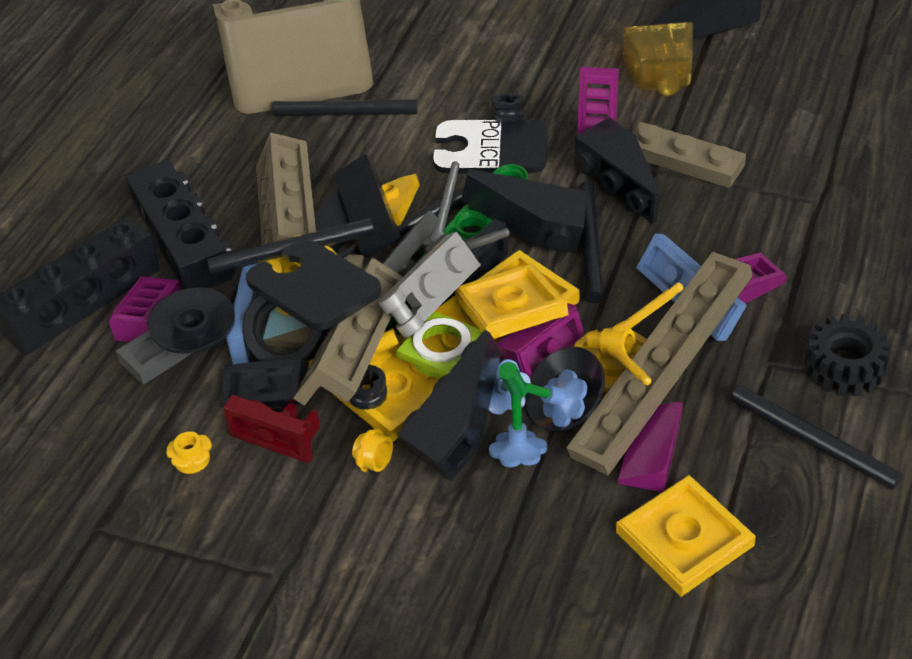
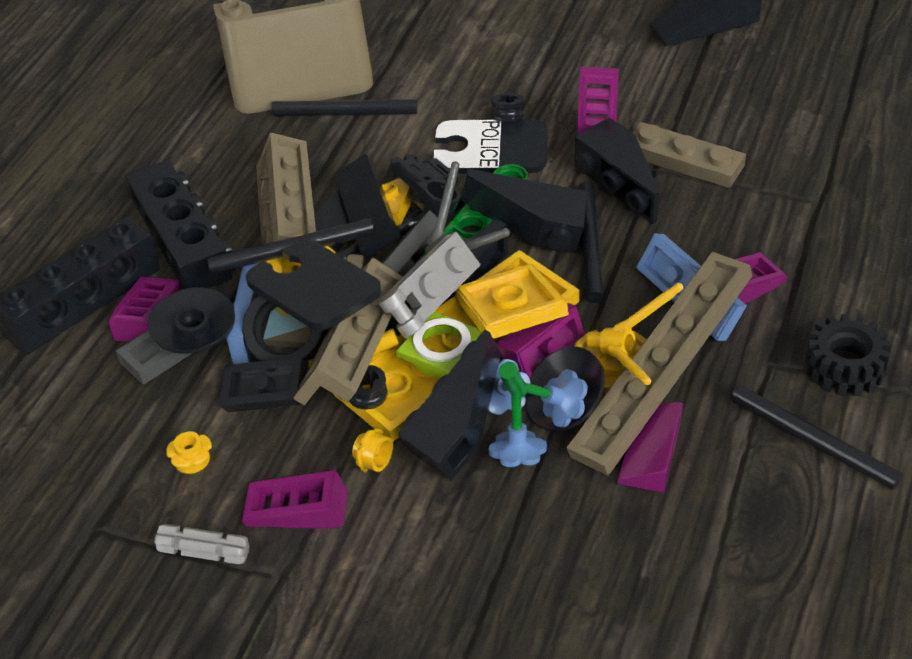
(202, 544): none -> light grey axle
(270, 429): dark red plate -> none
(324, 508): none -> magenta slope
(427, 181): none -> black piece
(659, 56): clear yellow torso -> none
(685, 535): yellow tile -> none

